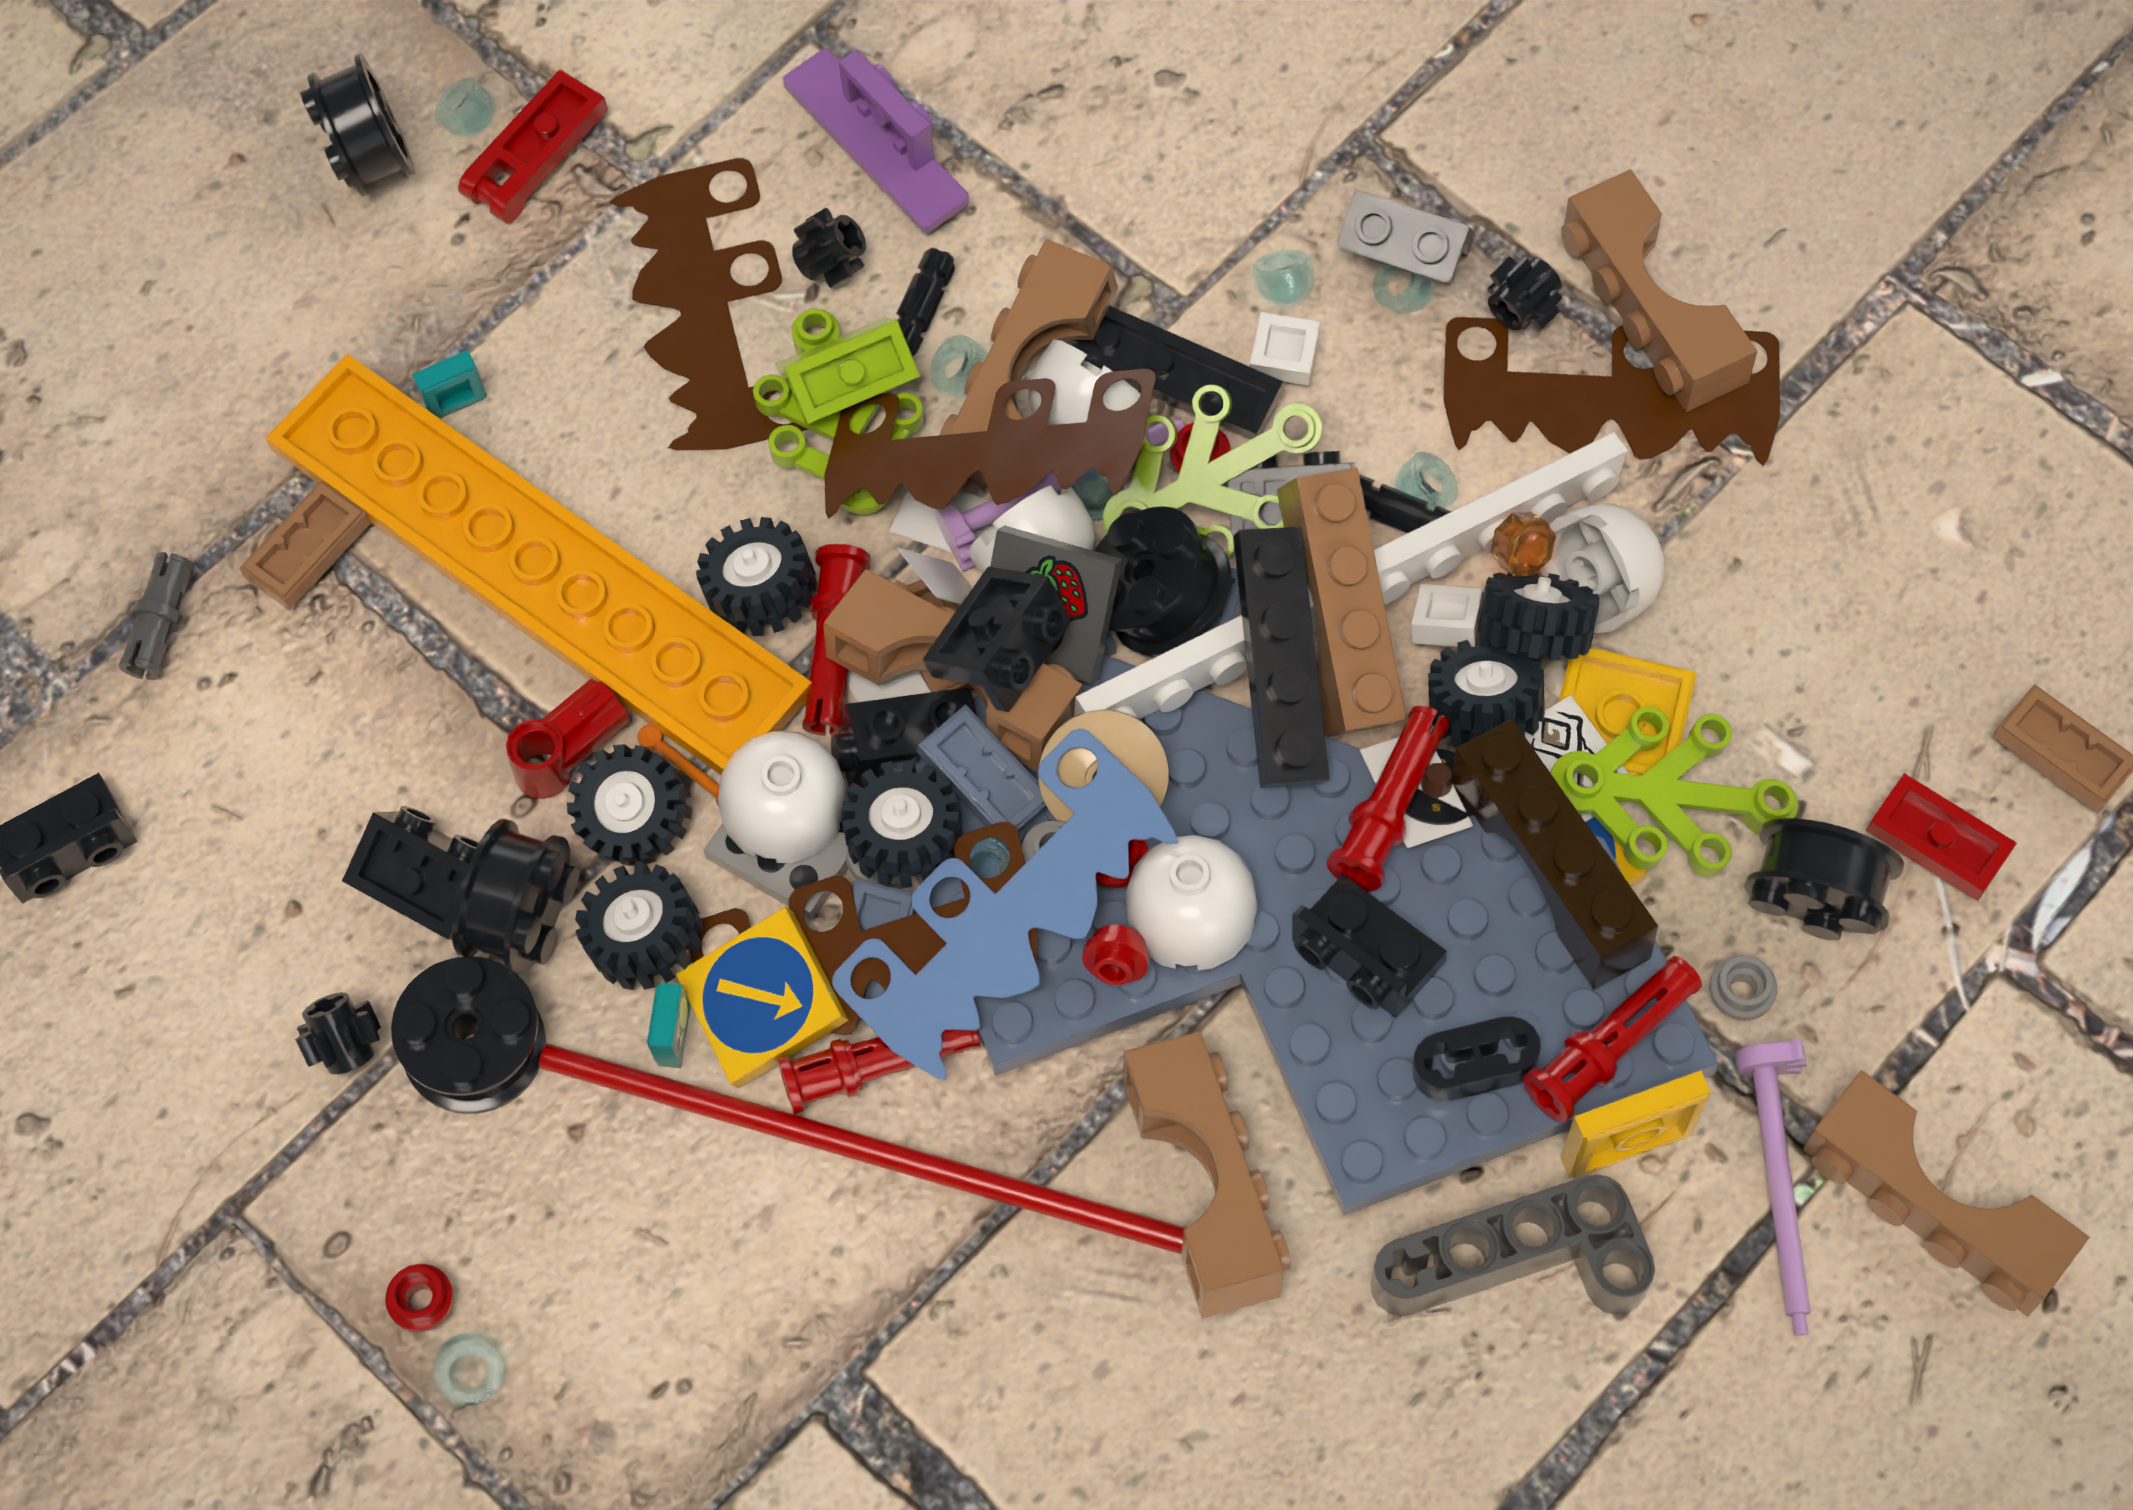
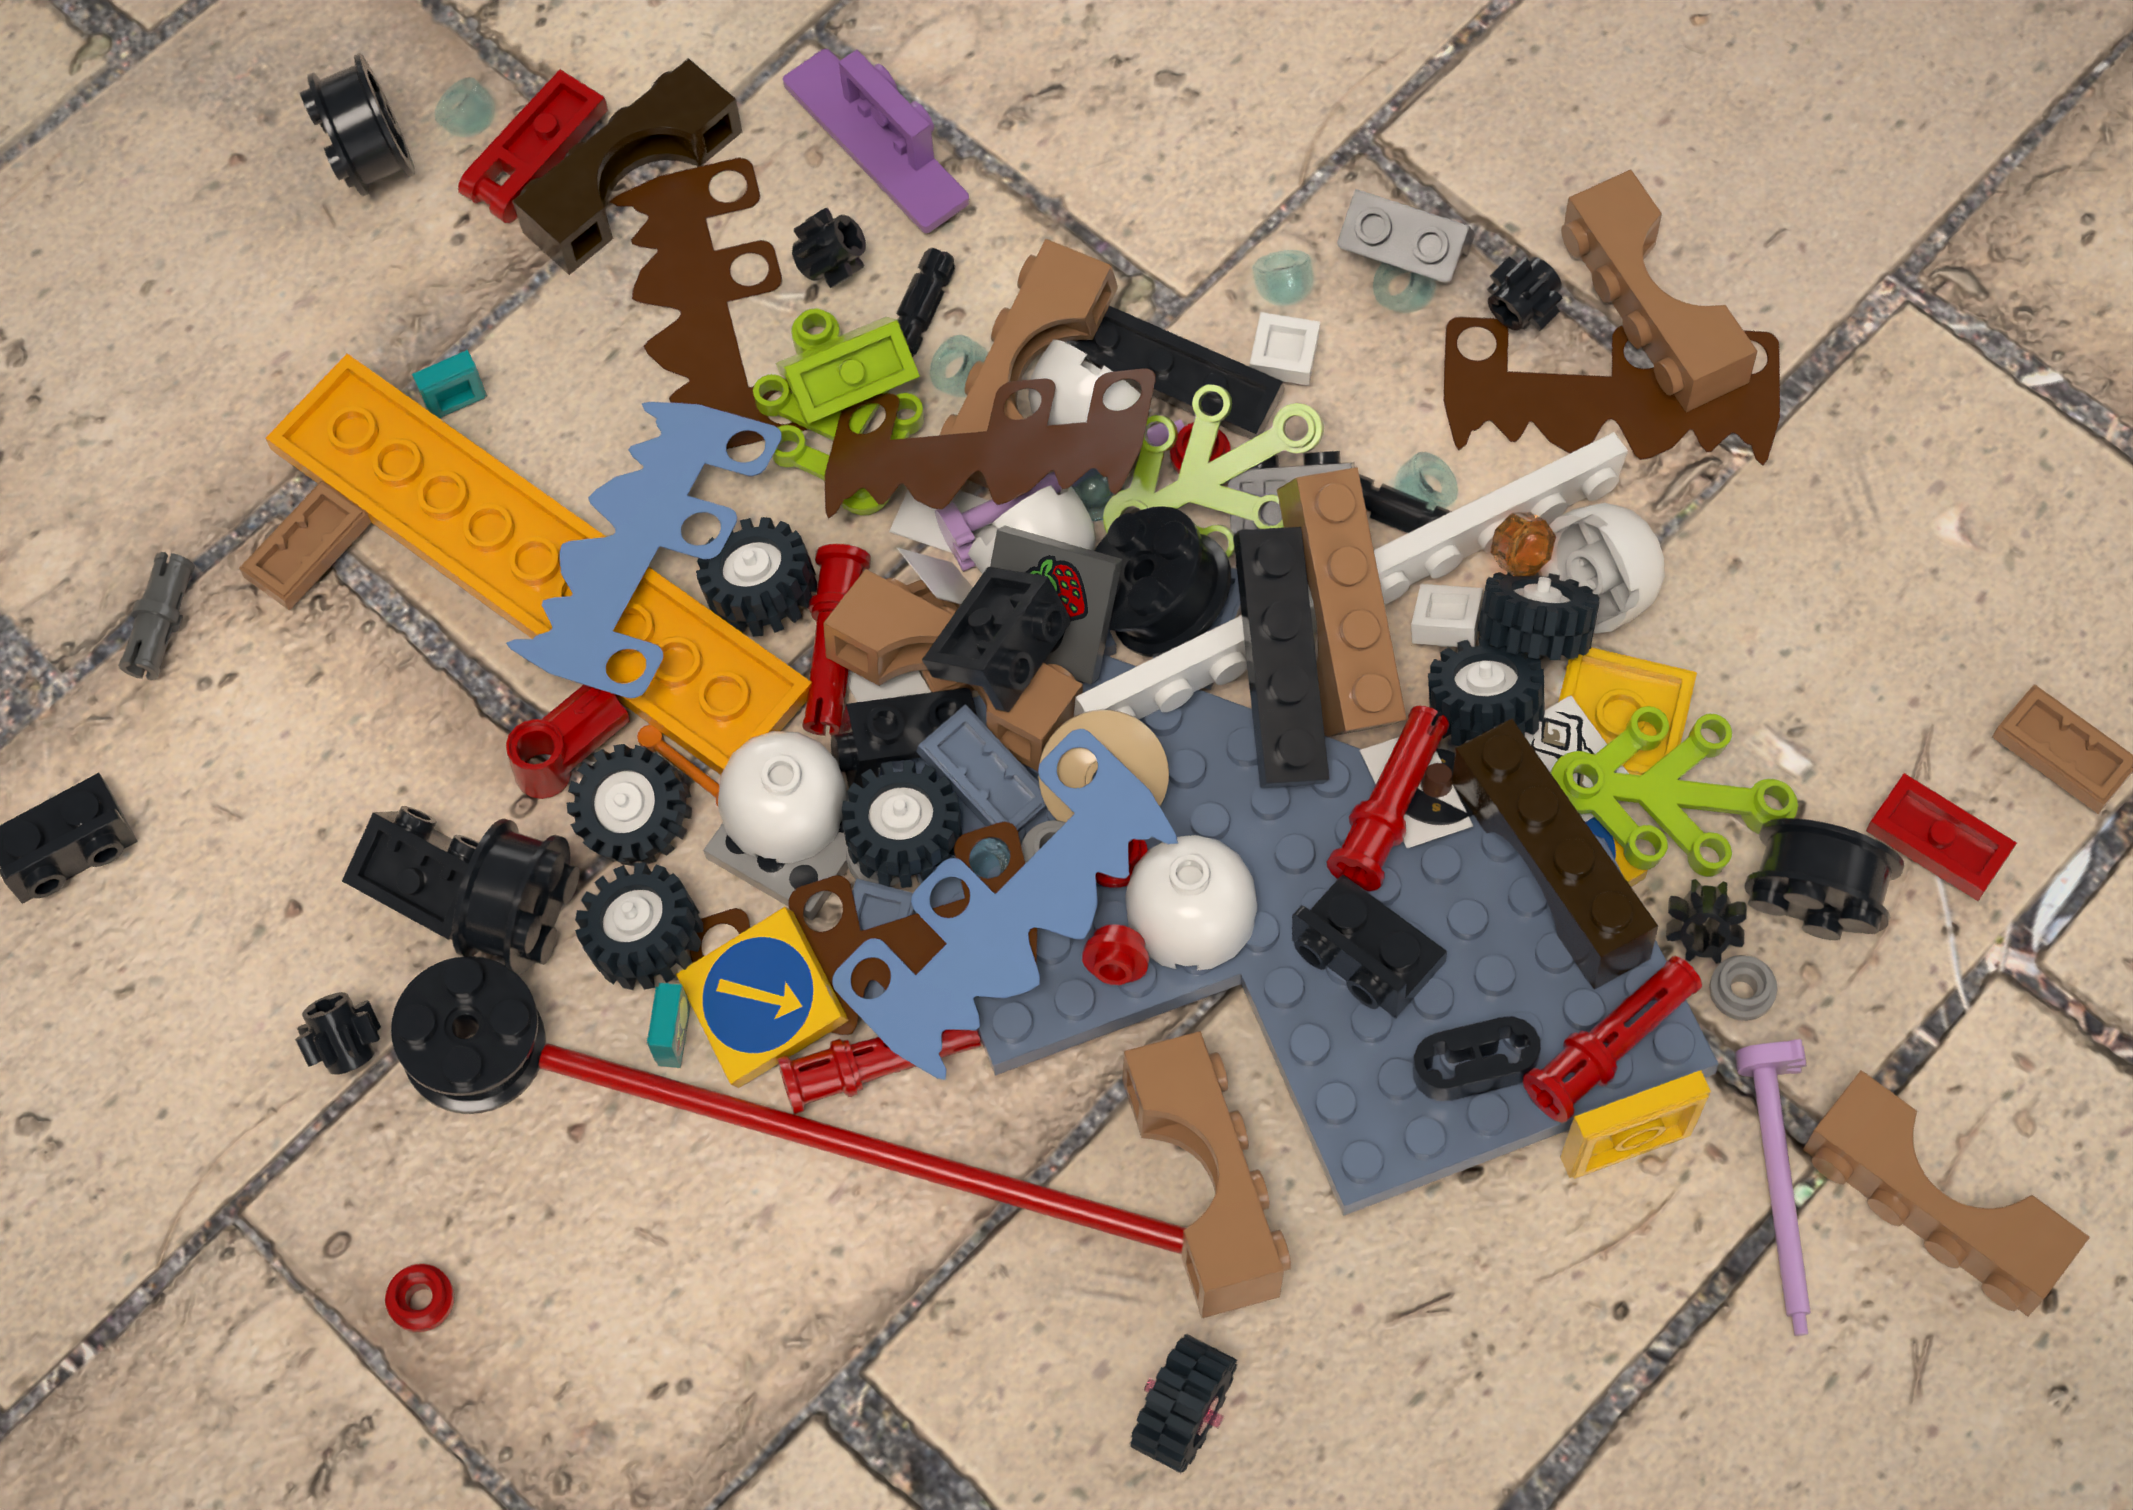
(462, 1345): clear light blue piece -> none
(646, 513): none -> medium blue piece
(678, 119): none -> dark brown arch
(1183, 1403): none -> black wheel
(1509, 1259): dark grey beam -> none
(1719, 929): none -> black gear

